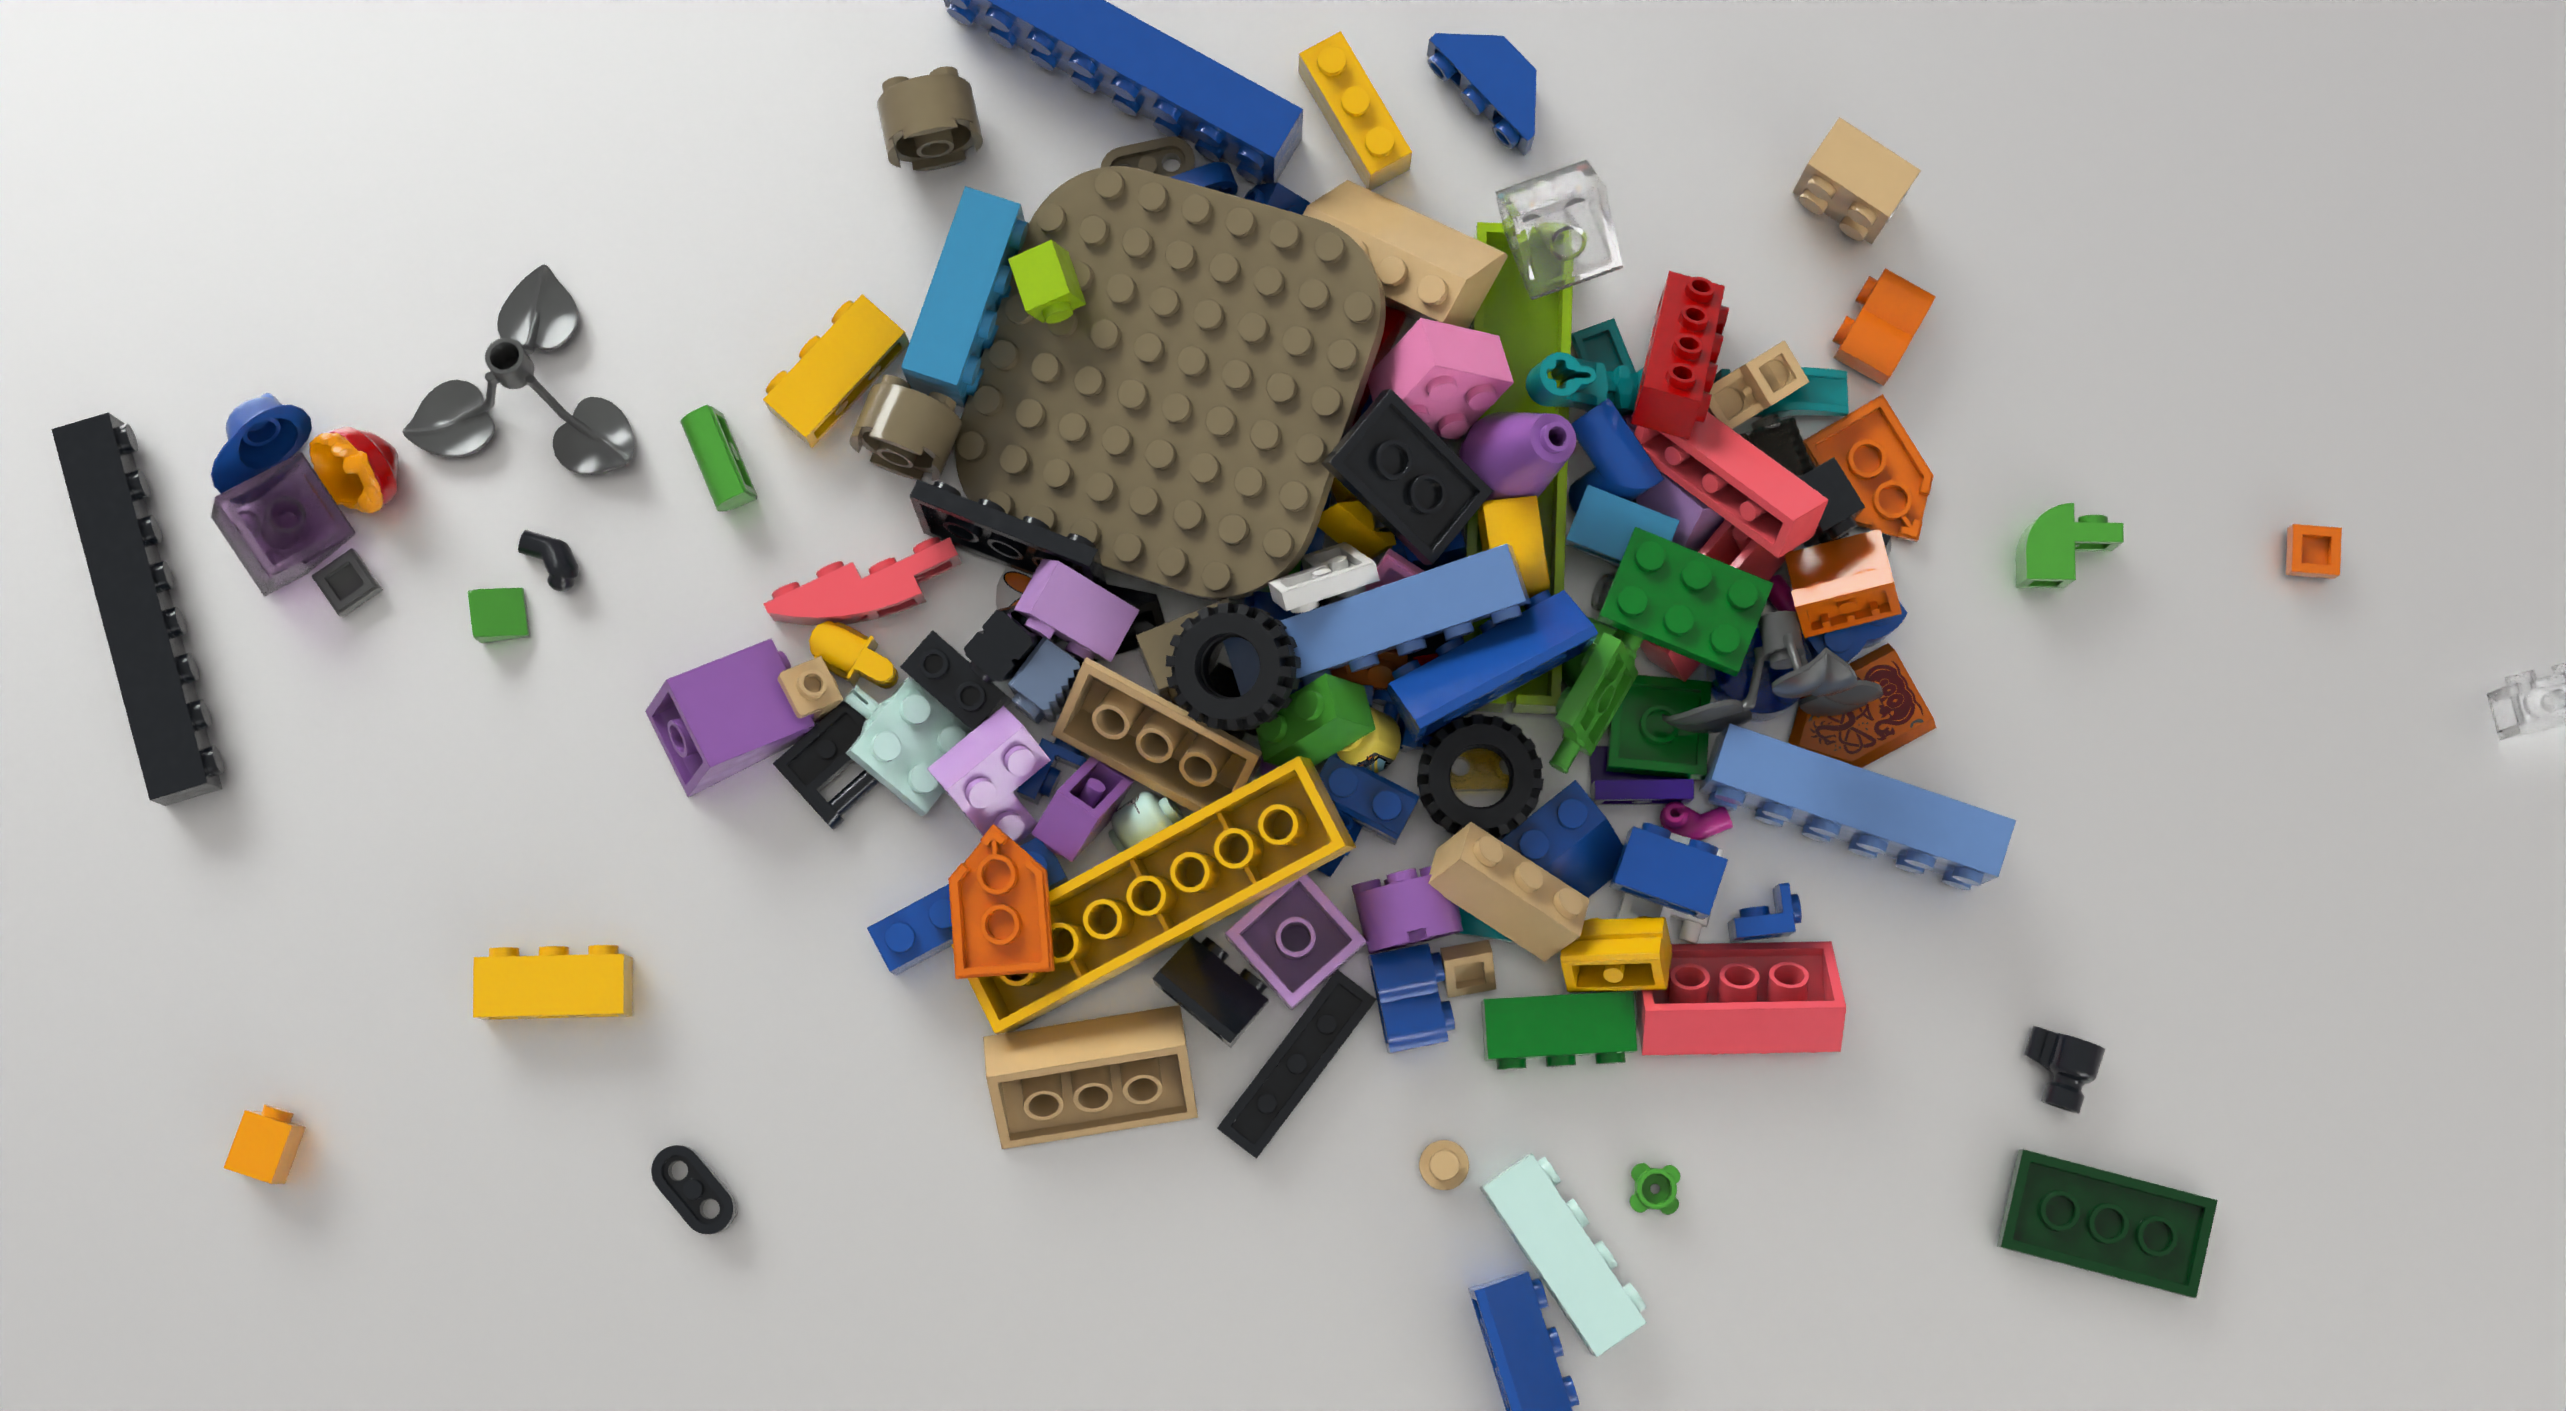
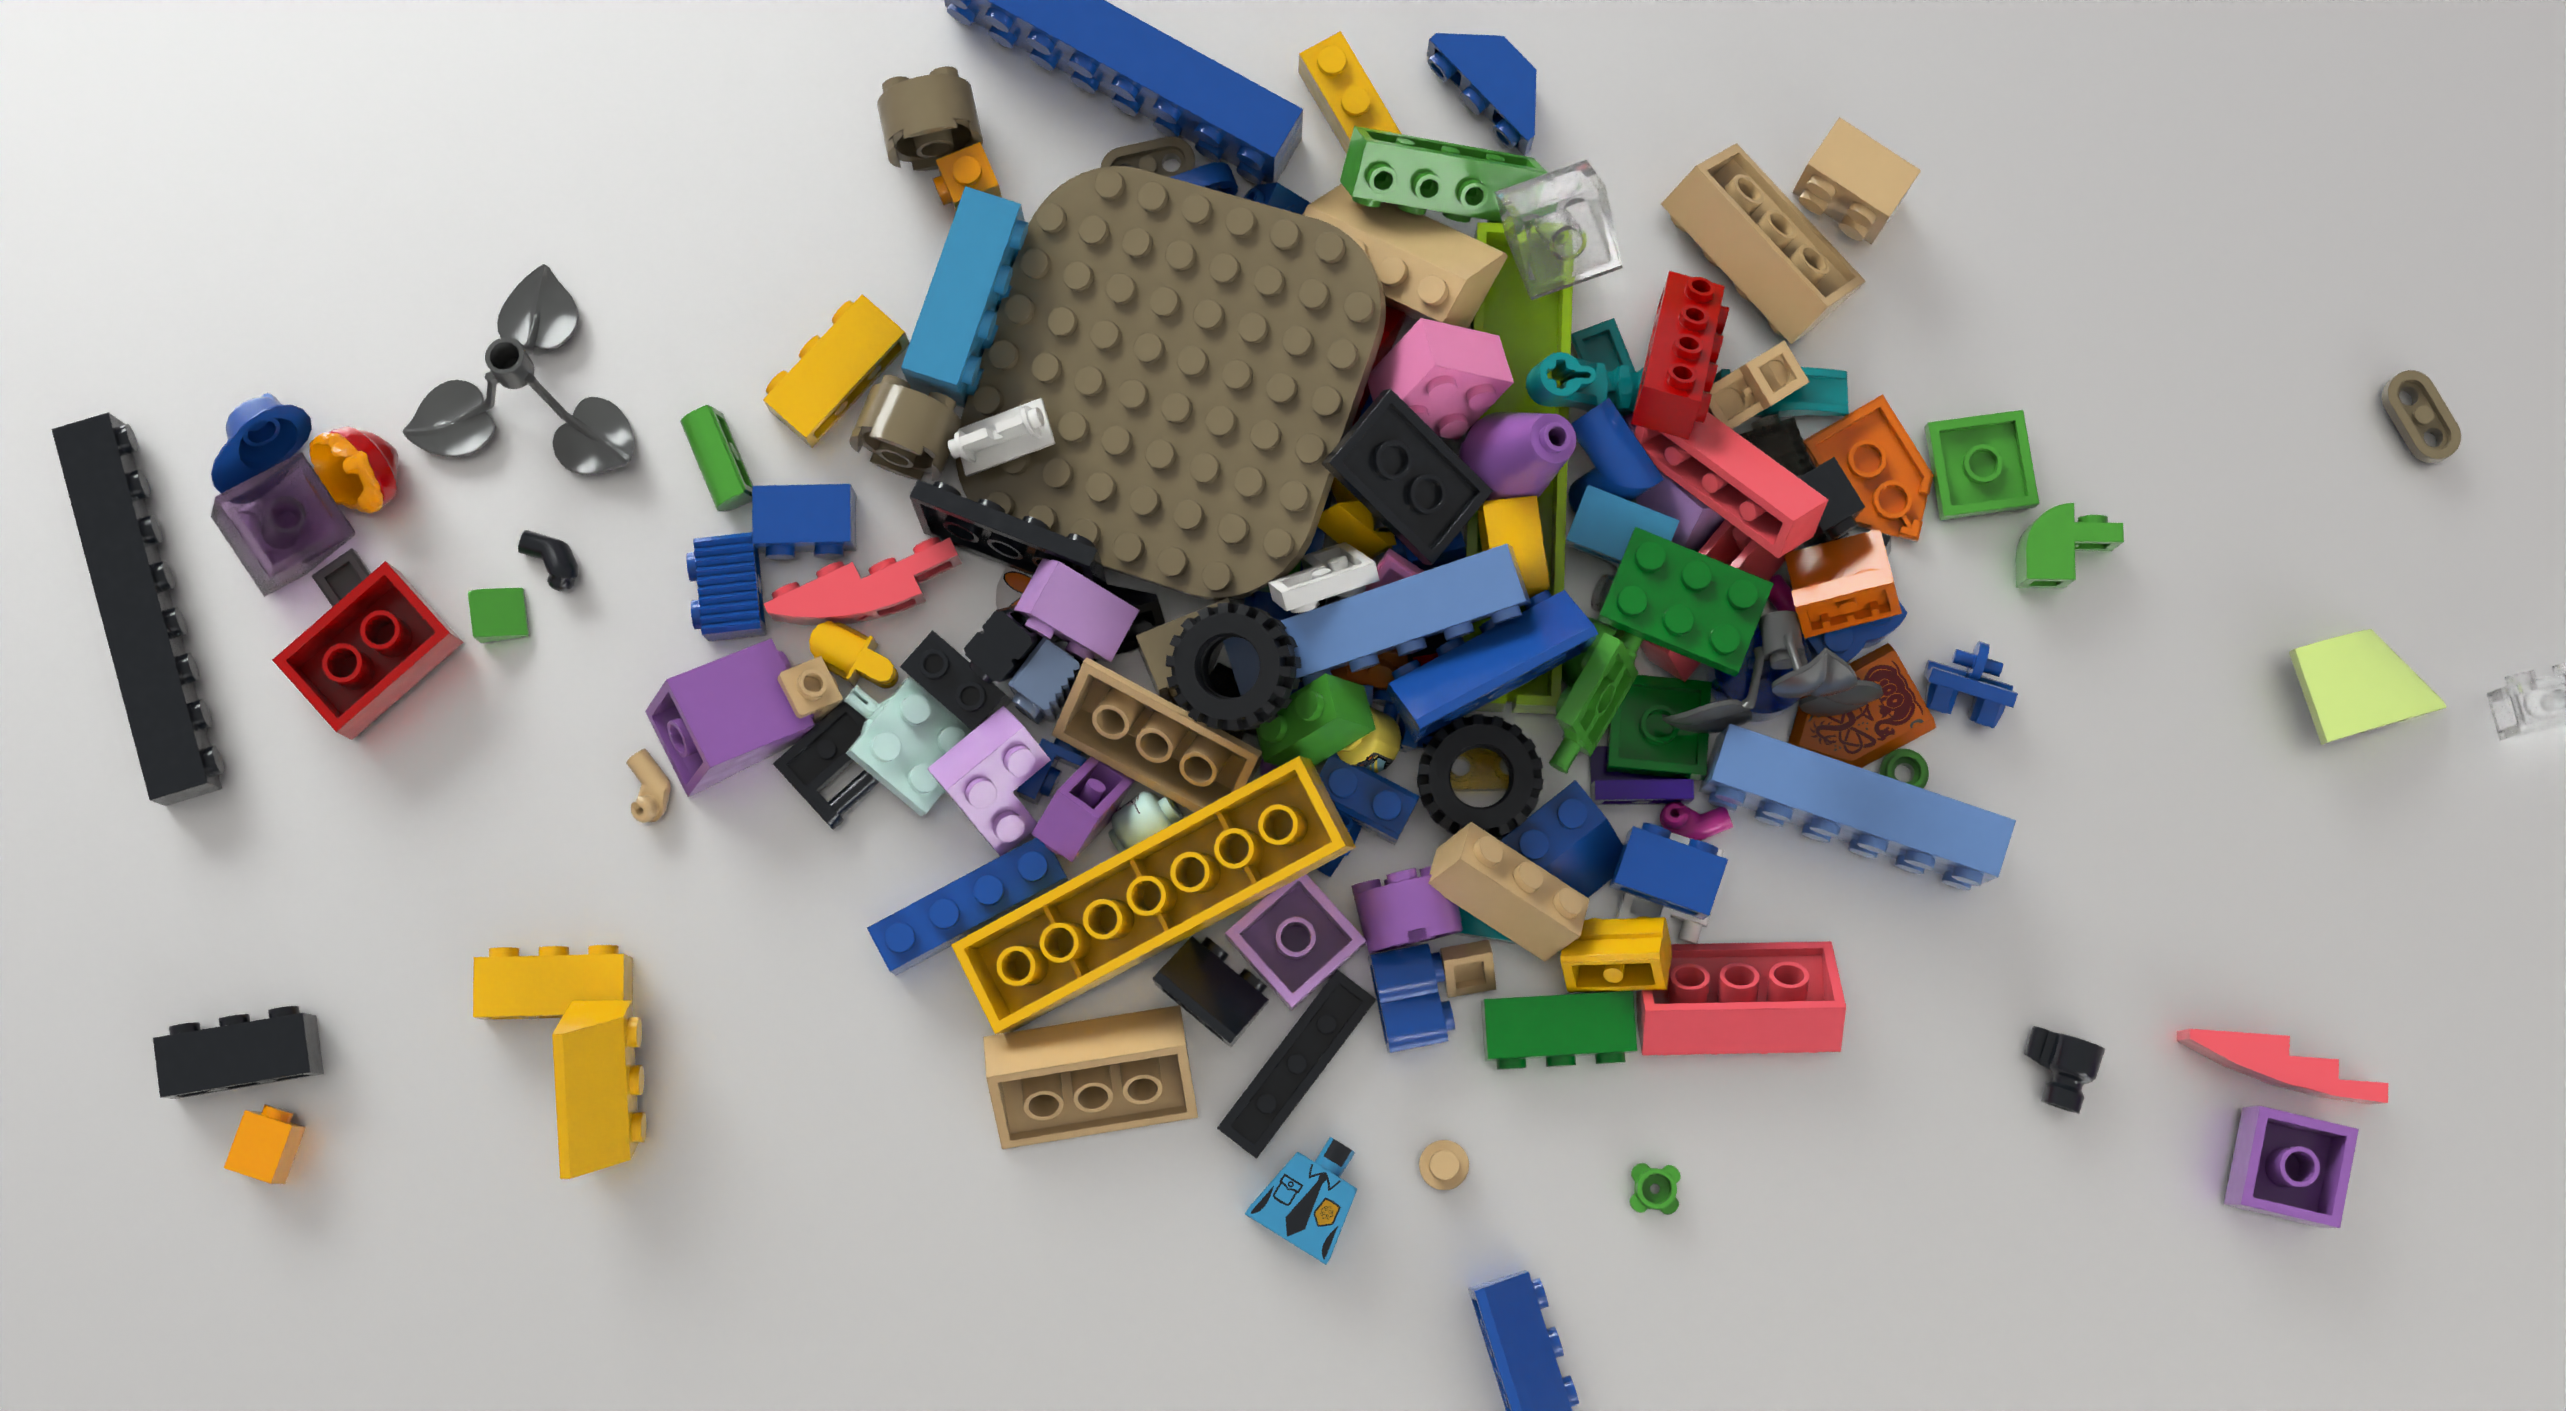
(237, 1053): none -> black brick
(367, 651): none -> red brick
(597, 1086): none -> yellow slope
(654, 788): none -> tan arm
(694, 1190): black plate -> none
(728, 587): none -> blue brick
(804, 520): none -> blue brick
(965, 168): none -> light orange brick
(1000, 911): orange tile -> none
(1002, 437): none -> white hinge
(1047, 282): lime brick -> none
(1308, 1200): none -> dark azure torso
(1431, 174): none -> bright green brick
(1564, 1255): light aqua brick -> none
(1758, 923): blue bracket -> none
(1762, 242): none -> tan slope
(1883, 325): orange brick -> none
(1910, 759): none -> bright green plate
(1981, 465): none -> bright green plate
(1989, 694): none -> blue hips
(2107, 1223): dark green plate -> none
(2269, 1061): none -> coral slope
(2291, 1166): none -> medium lavender brick
(2313, 551): orange plate -> none
(2359, 685): none -> yellowish green slope
(2425, 414): none -> dark tan plate

